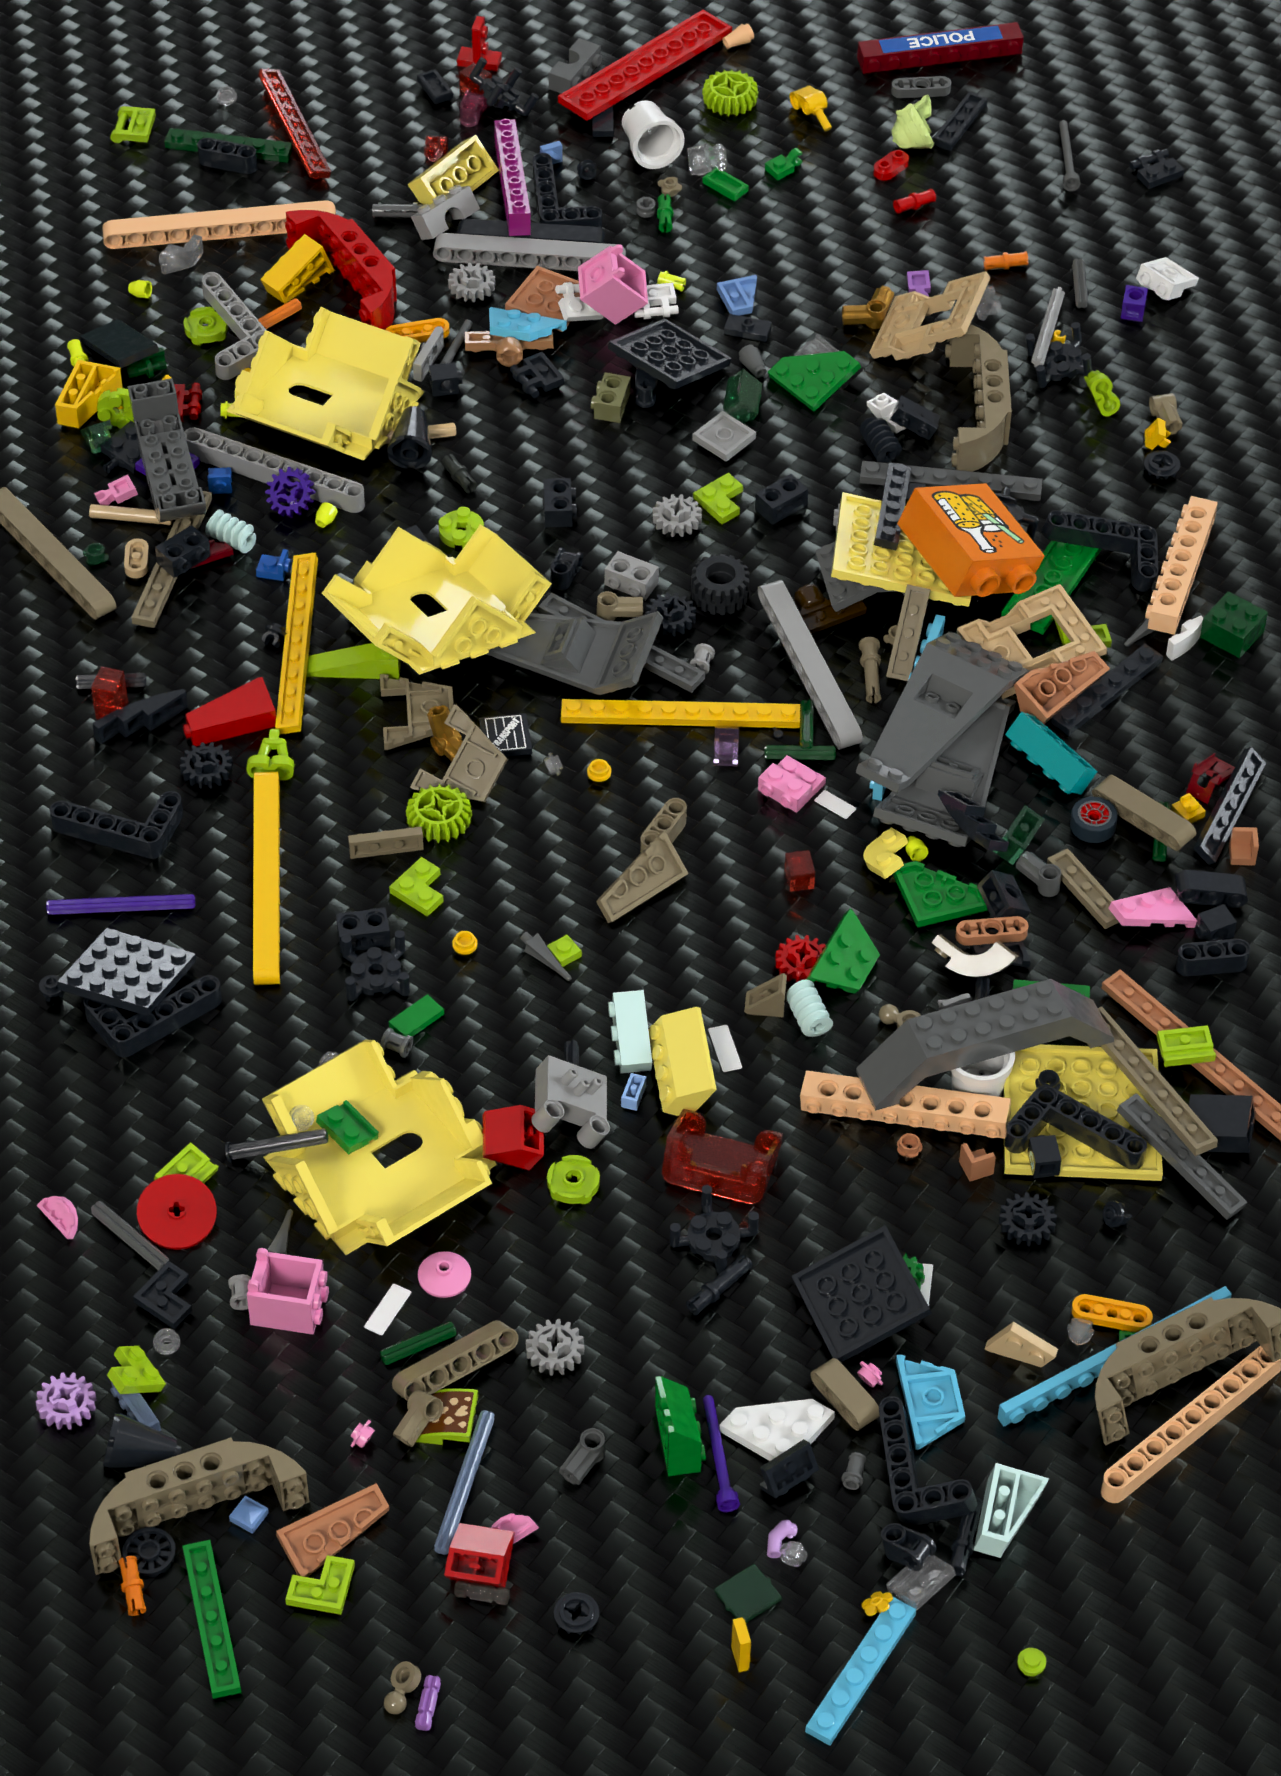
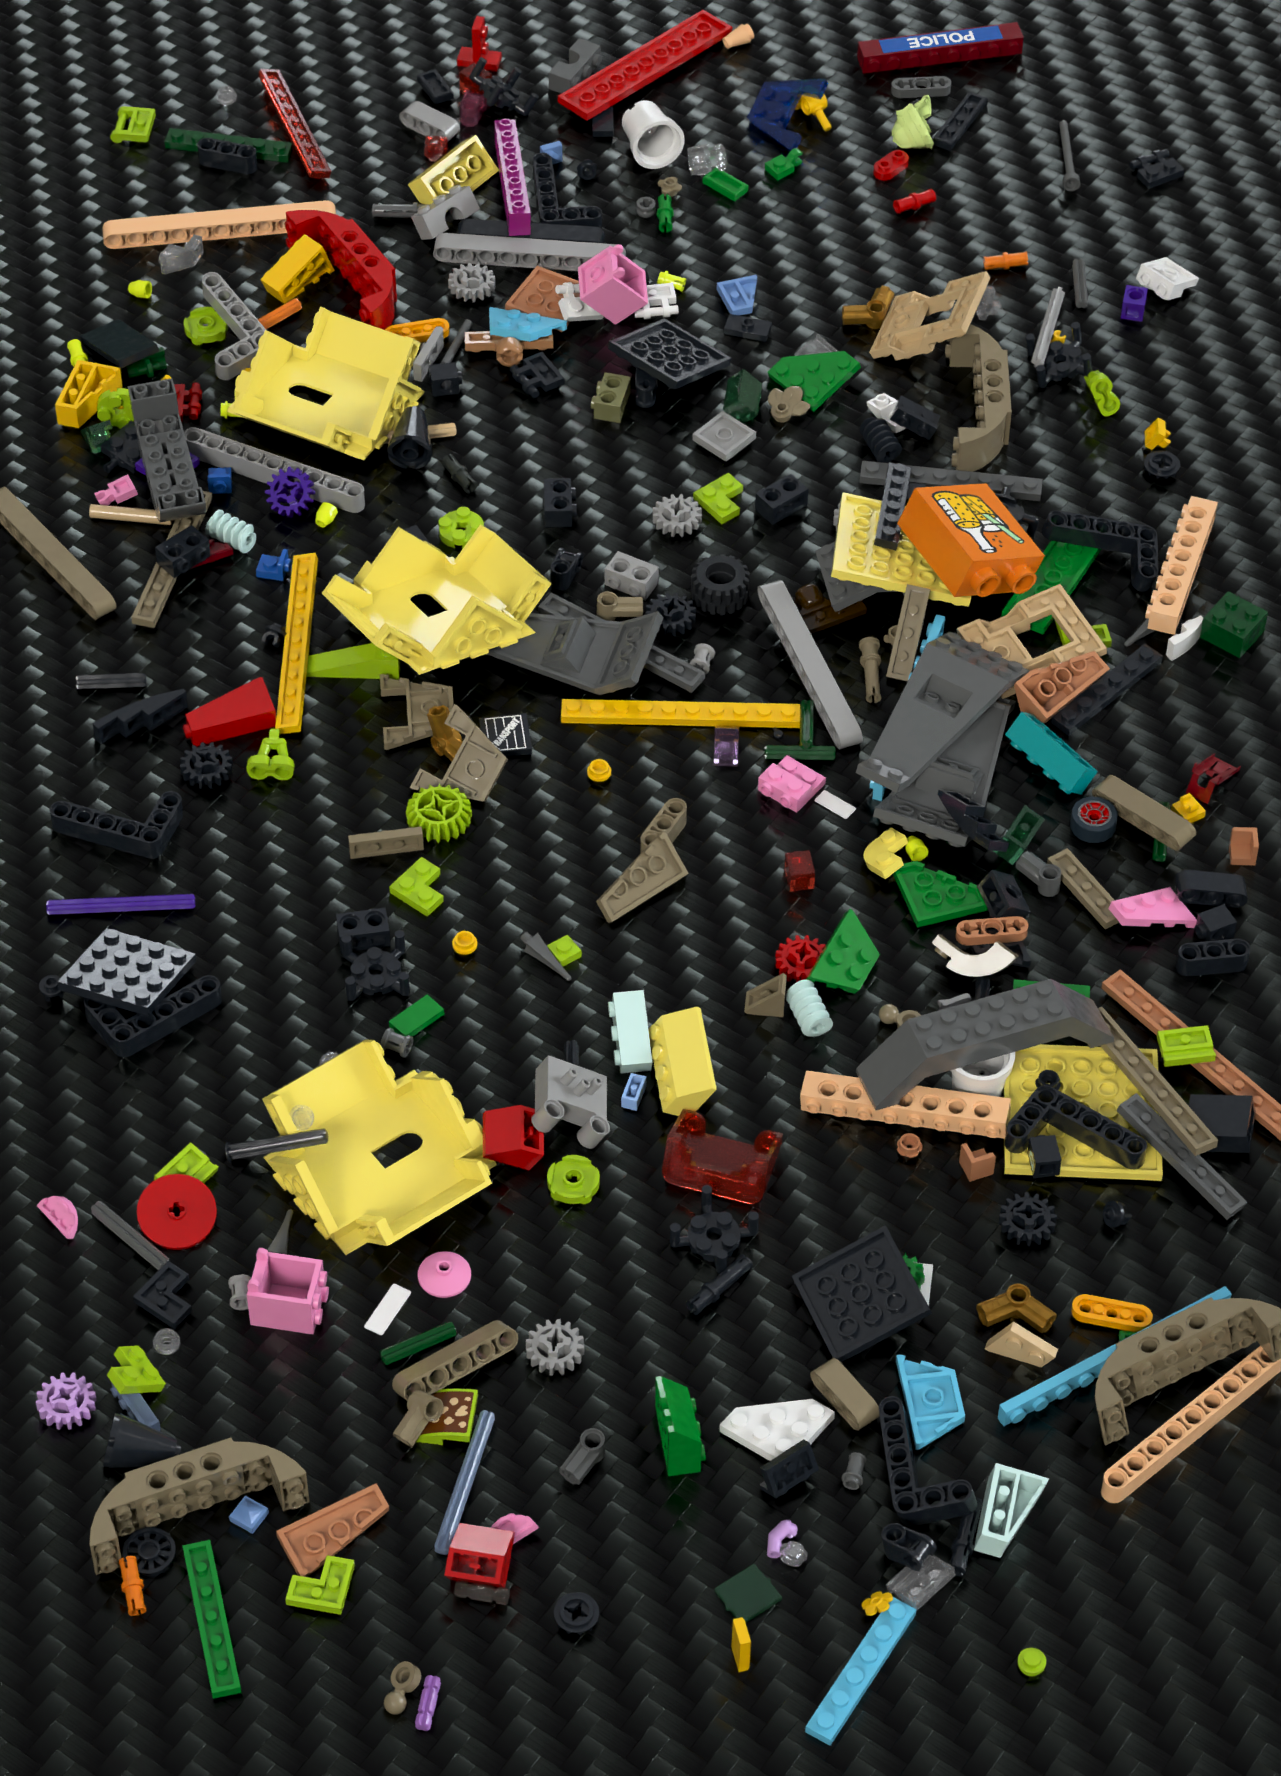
(95, 554): clear green plate -> none
(109, 691): clear red brick -> none
(136, 558): tan plate -> none
(266, 879): yellow beam -> none
(347, 1127): green plate -> none
(362, 1434): bright pink plate -> none
(429, 121): none -> light grey beam
(553, 764): clear plate -> none
(725, 1048): white sticker -> none
(727, 1498): dark purple piece -> none
(730, 92): lime gear -> none
(752, 360): dark grey cone -> none
(776, 105): none -> clear blue wing
(787, 403): none -> dark tan plate
(870, 1374): bright pink plate -> none
(919, 282): medium lavender plate -> none
(1005, 1306): none -> pearl gold piece
(1080, 1331): clear plate -> none
(1165, 408): dark tan piece -> none
(1229, 806): black plate -> none

